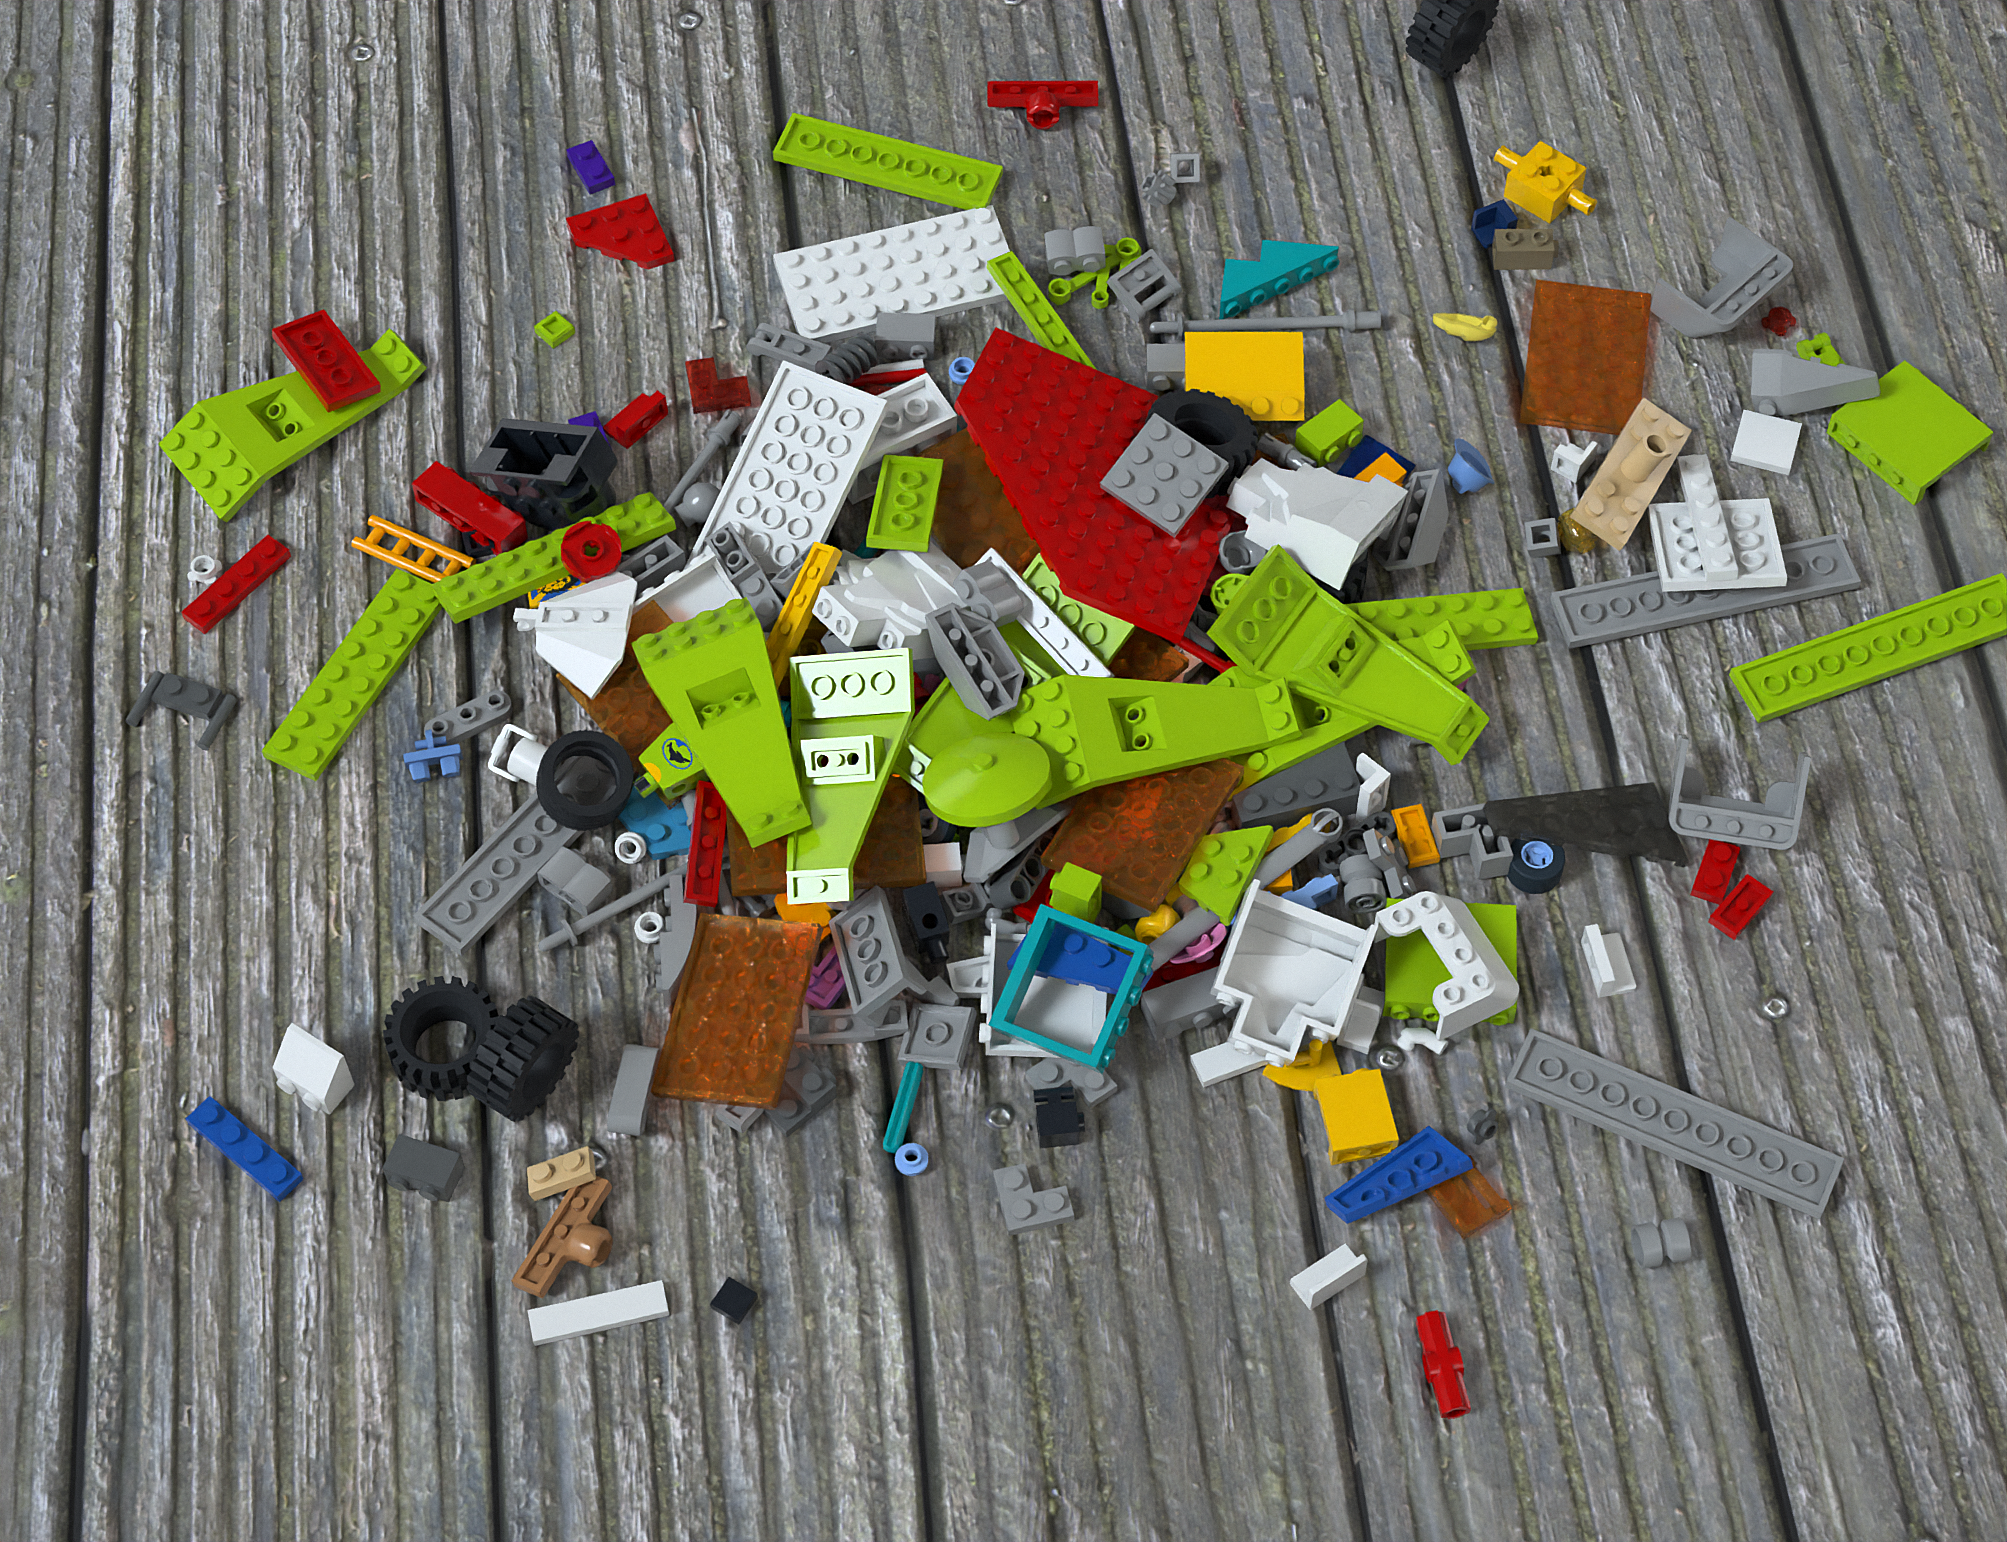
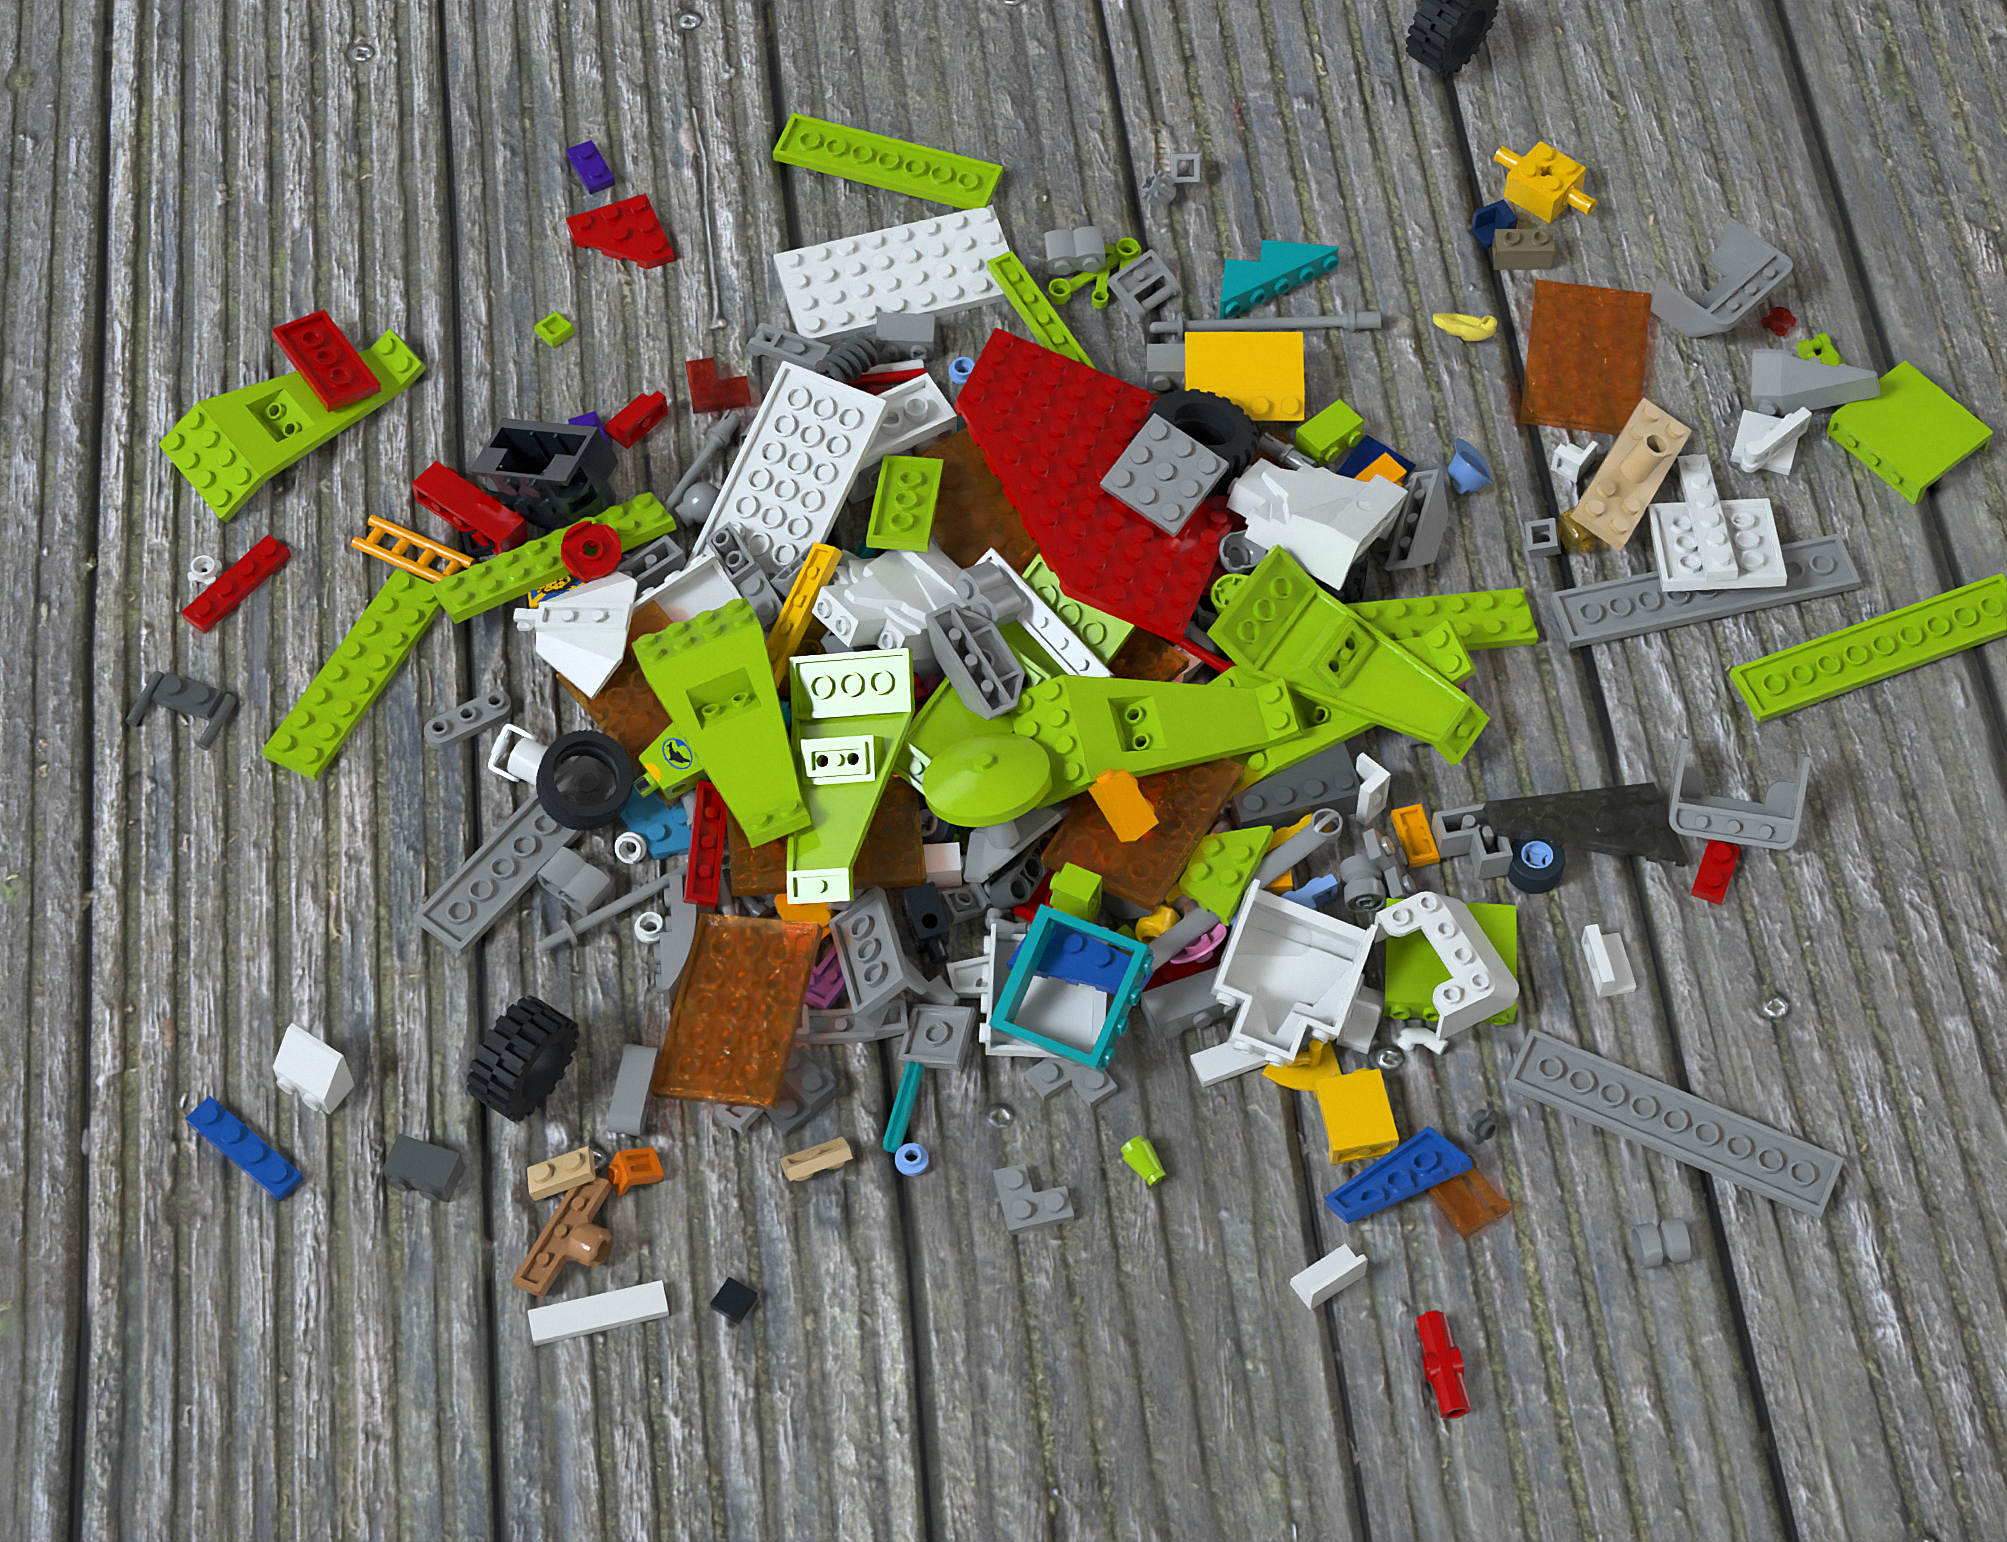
(419, 761): medium blue hips -> none
(423, 1010): black tyre -> none
(634, 1168): none -> orange bracket
(806, 1162): none -> tan plate
(1042, 98): red plate -> none
(1057, 1121): black brick -> none
(1123, 804): none -> light orange brick
(1143, 1160): none -> lime cone
(1333, 849): dark grey beam -> none
(1740, 906): red plate -> none
(1775, 440): none -> white plate

